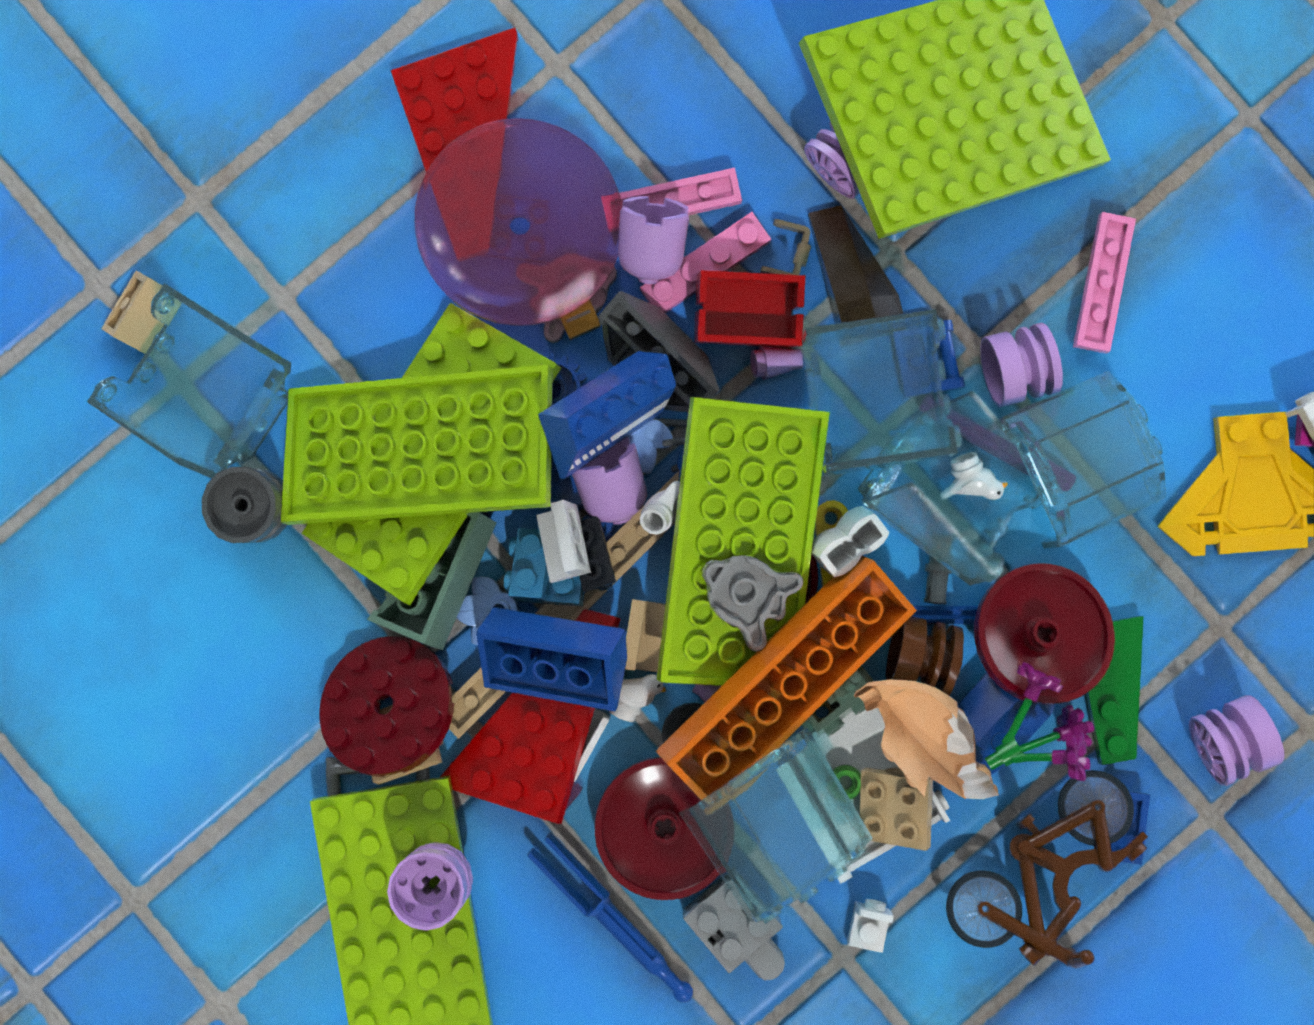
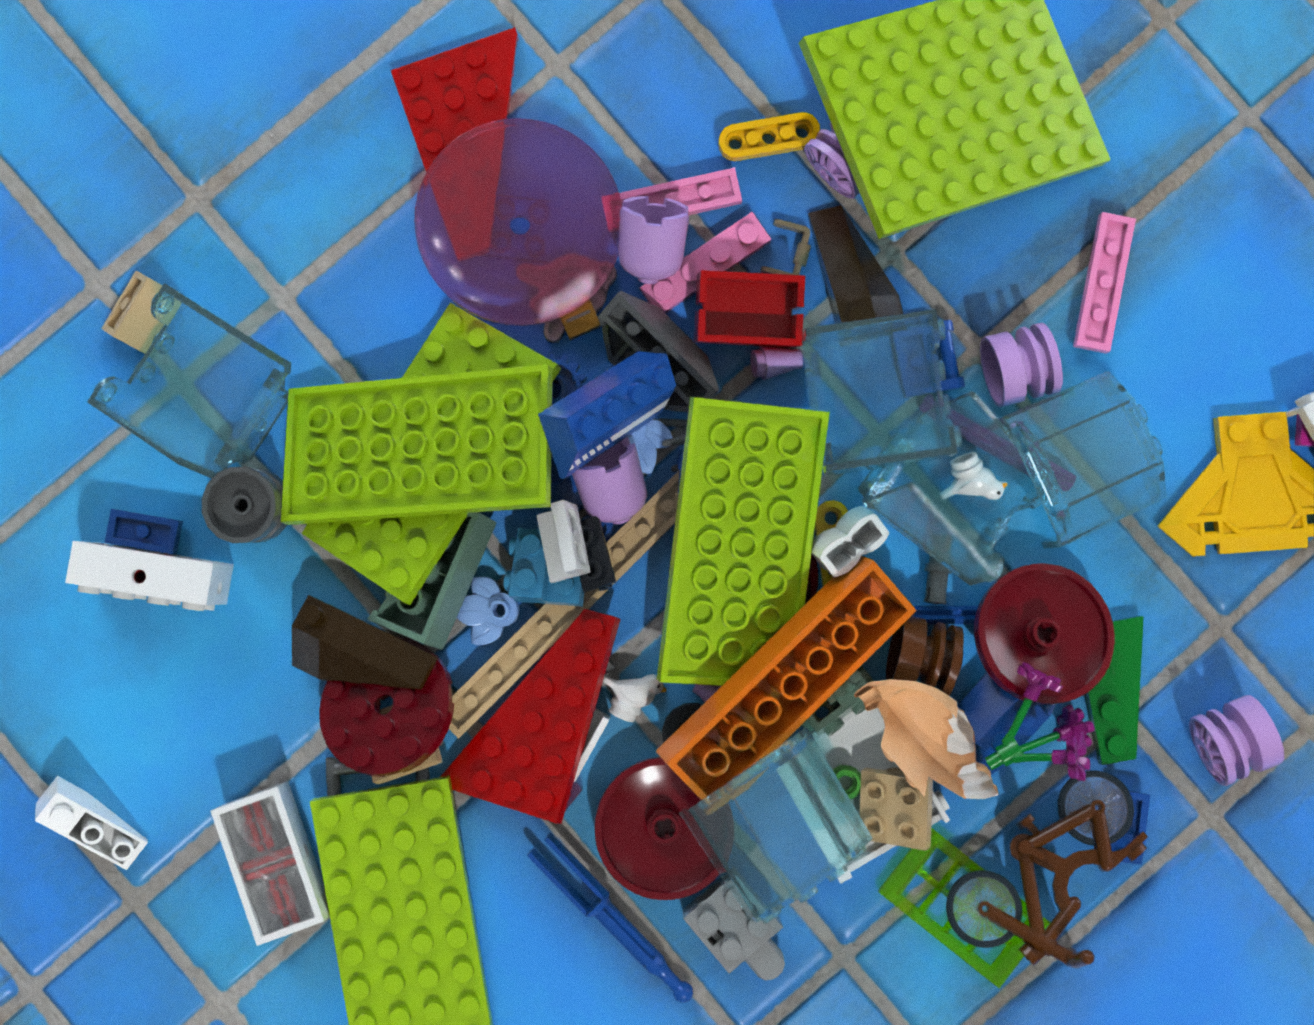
(88, 823): none -> white slope
(143, 531): none -> blue plate
(143, 573): none -> white brick
(271, 863): none -> brick
(350, 650): none -> dark brown wedge
(415, 900): lavender wheel -> none
(552, 658): blue slope -> none
(644, 635): tan panel -> none
(660, 510): white animal -> none
(747, 593): light grey tile -> none
(781, 128): none -> yellow plate
(869, 925): white bracket -> none
(904, 874): none -> clear neon green piece

